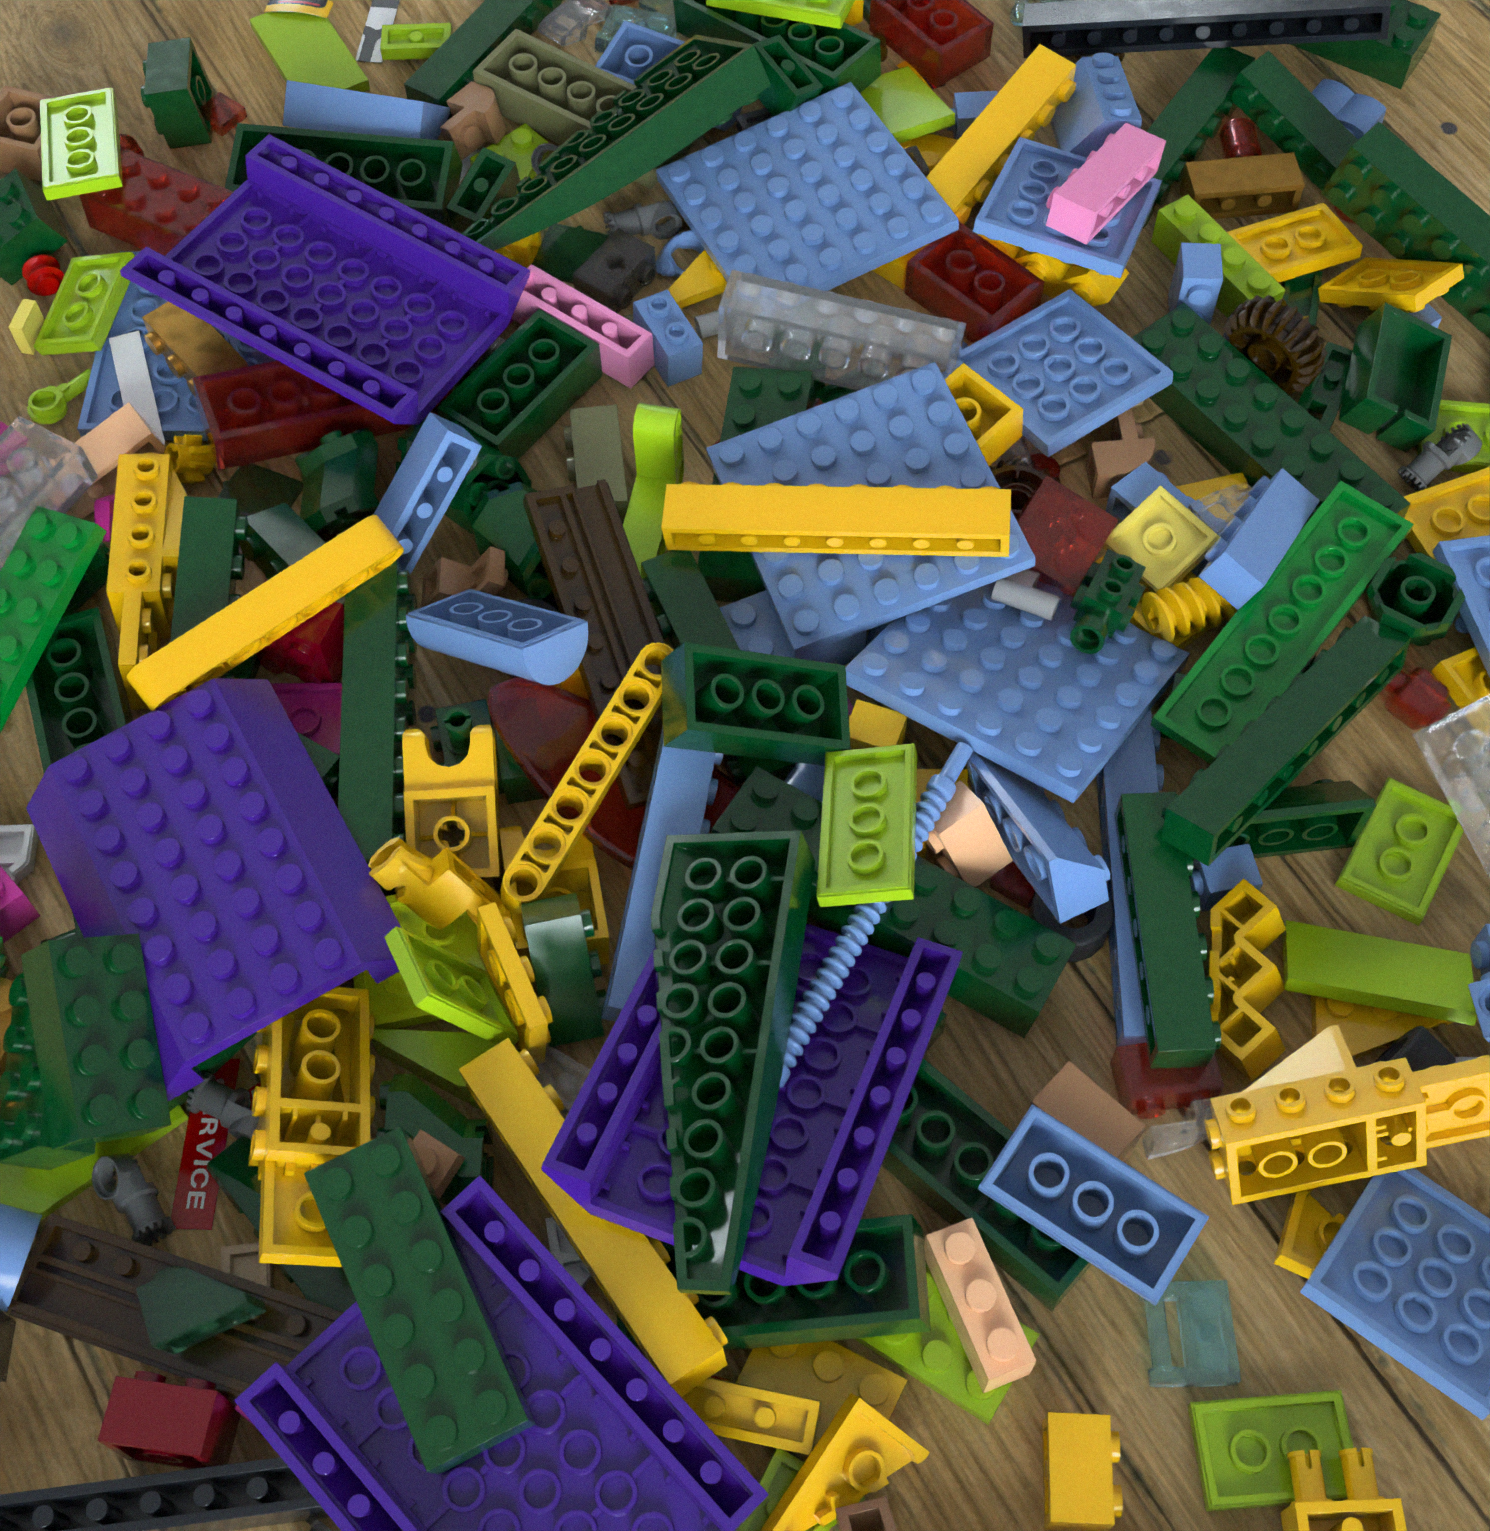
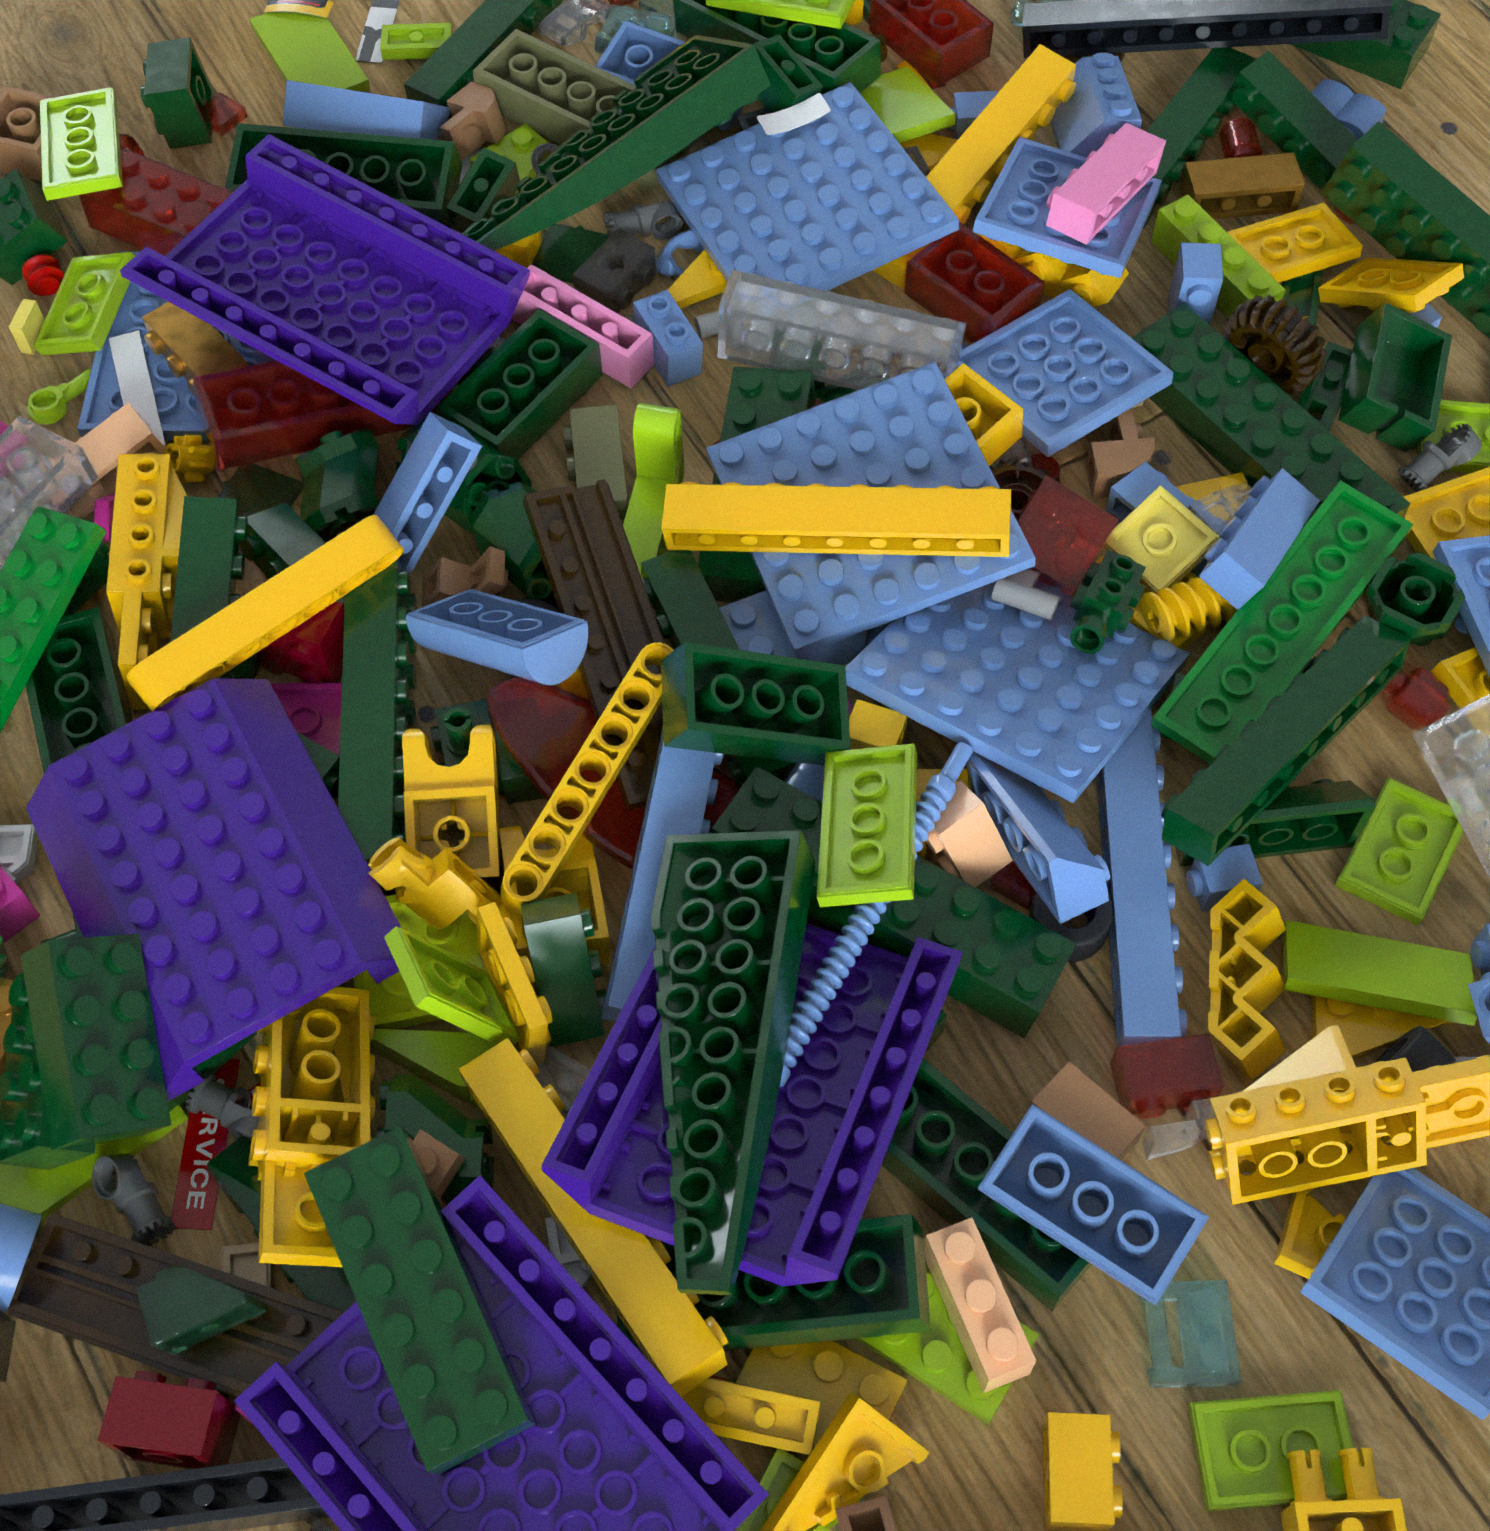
(795, 115): none -> white sticker
(1165, 937): dark green brick -> none

